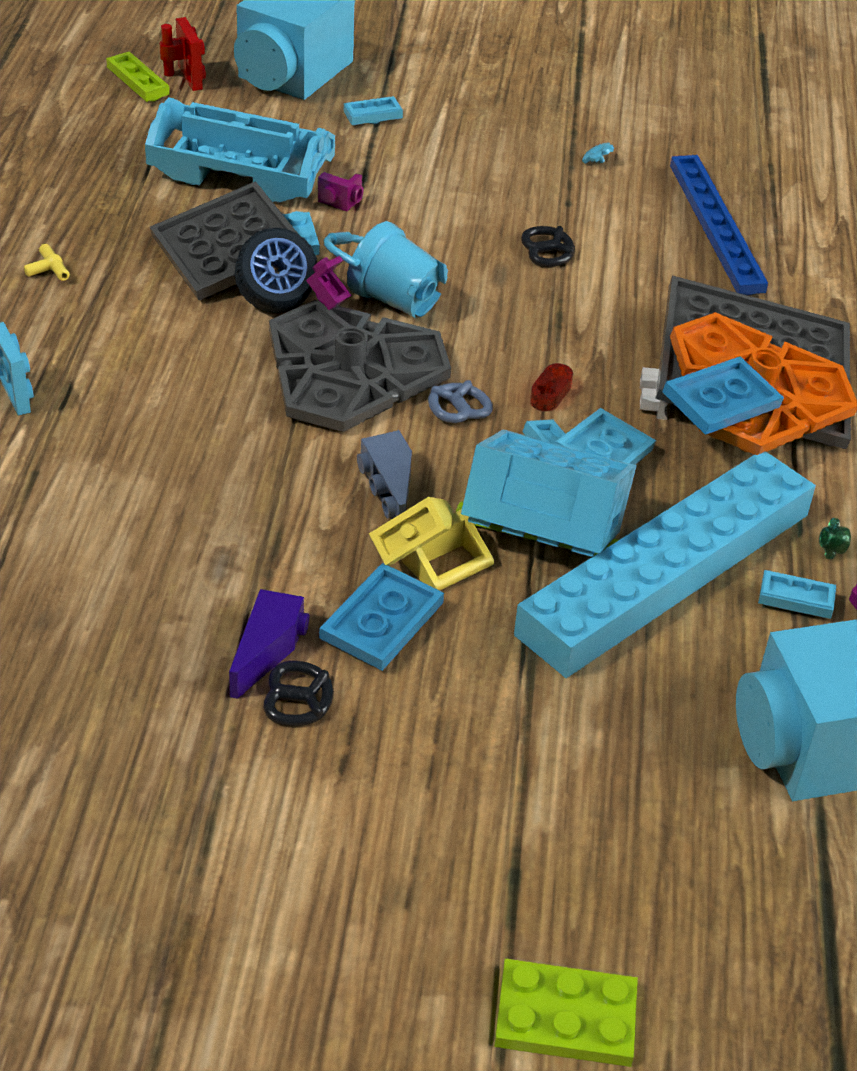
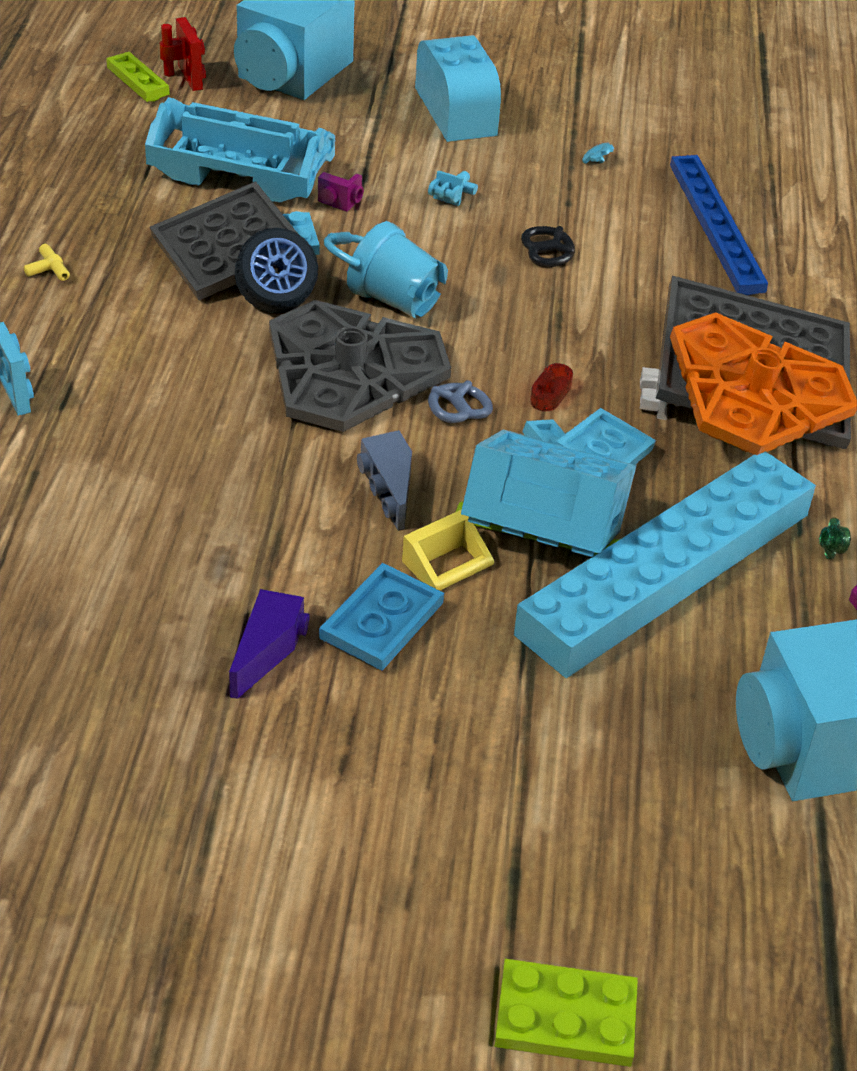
(298, 693): black piece -> none
(326, 284): magenta bracket -> none
(373, 110): medium azure plate -> none
(412, 529): light yellow tile -> none
(450, 187): none -> medium azure arm
(459, 87): none -> medium azure brick
(722, 395): dark azure plate -> none
(797, 594): medium azure plate -> none

